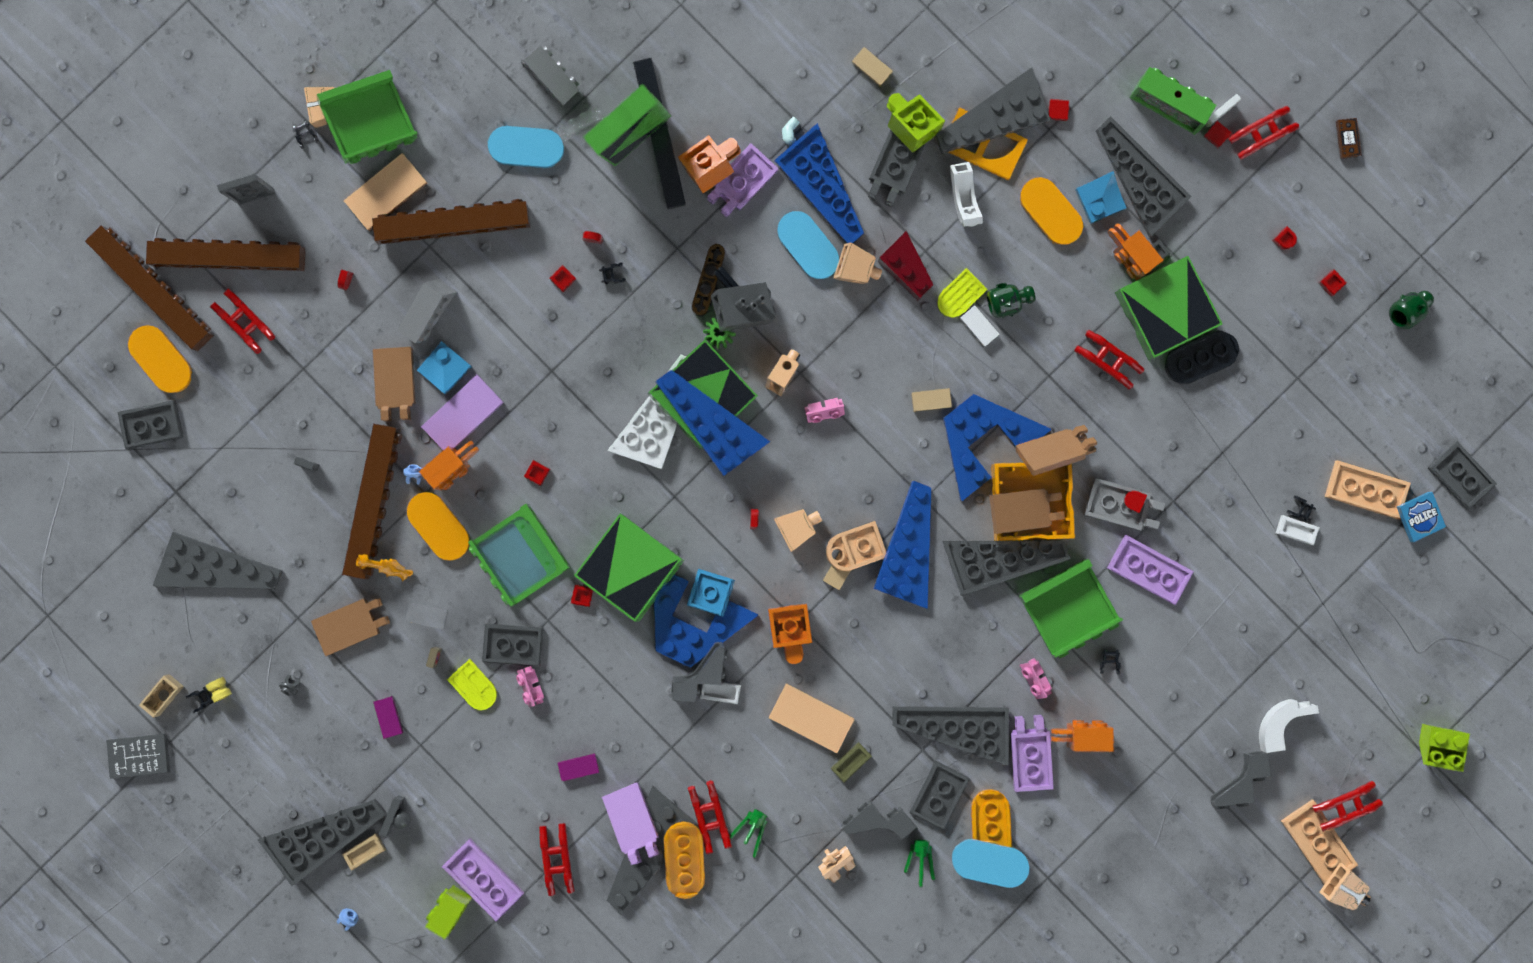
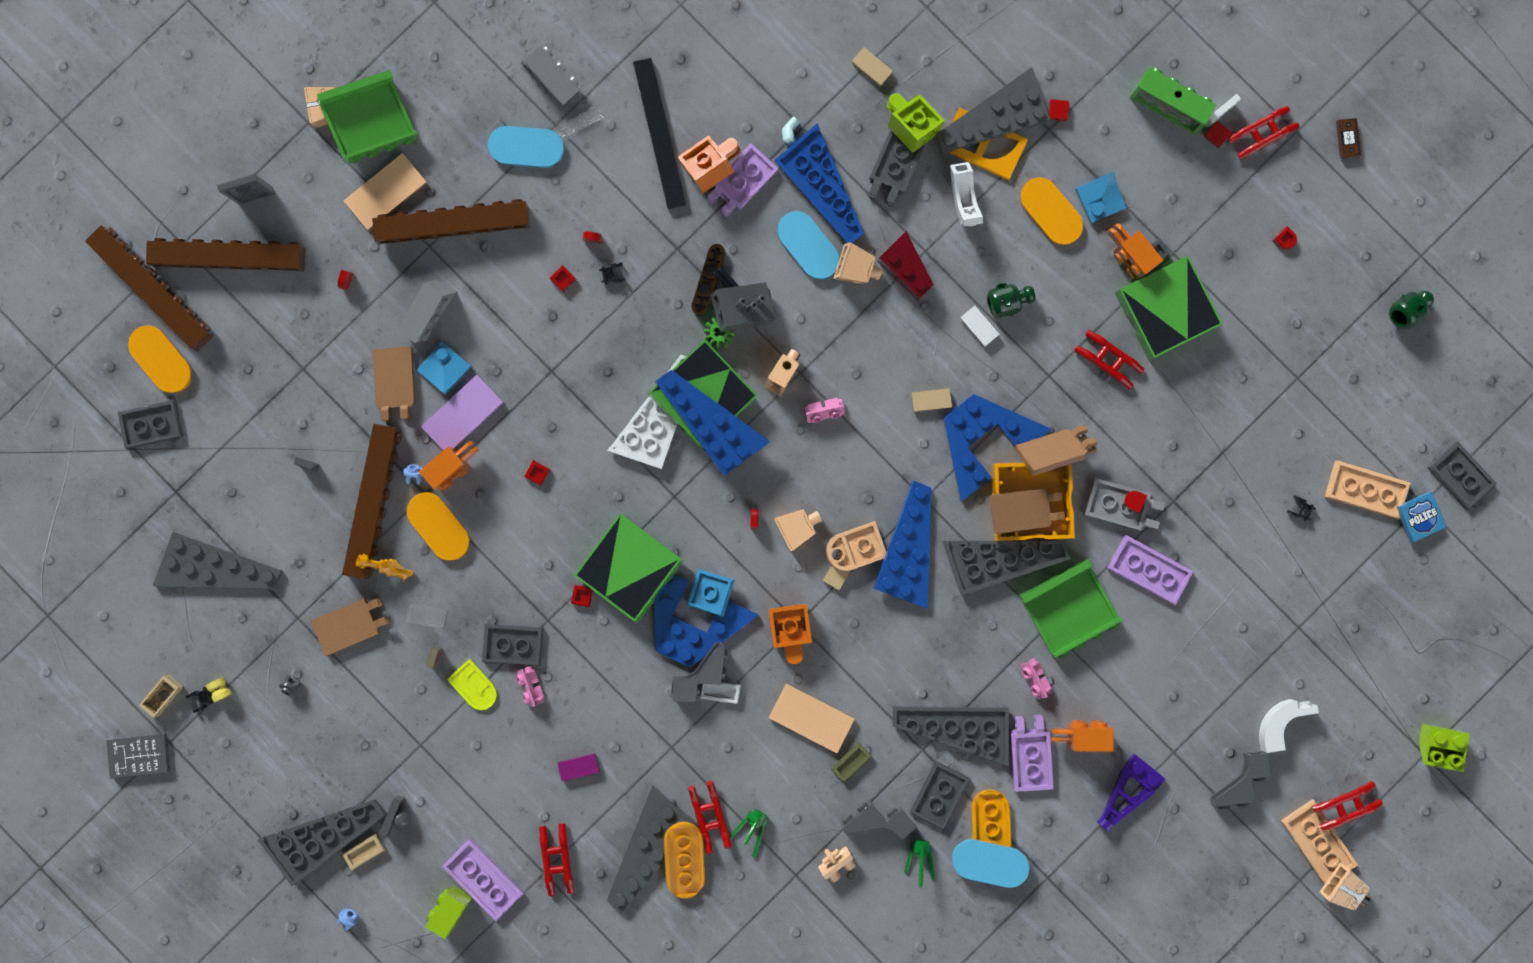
(243, 309): red piece -> none
(299, 136): black piece -> none
(388, 717): magenta tile -> none
(518, 555): clear light blue panel -> none
(627, 126): bright green tile -> none
(632, 822): lavender tile -> none
(960, 294): neon yellow window -> none
(1105, 654): black piece -> none
(1141, 772): none -> dark purple plate
(1148, 185): dark grey wing -> none
(1201, 357): black tile -> none
(1297, 530): white tile -> none
(1332, 282): red tile -> none

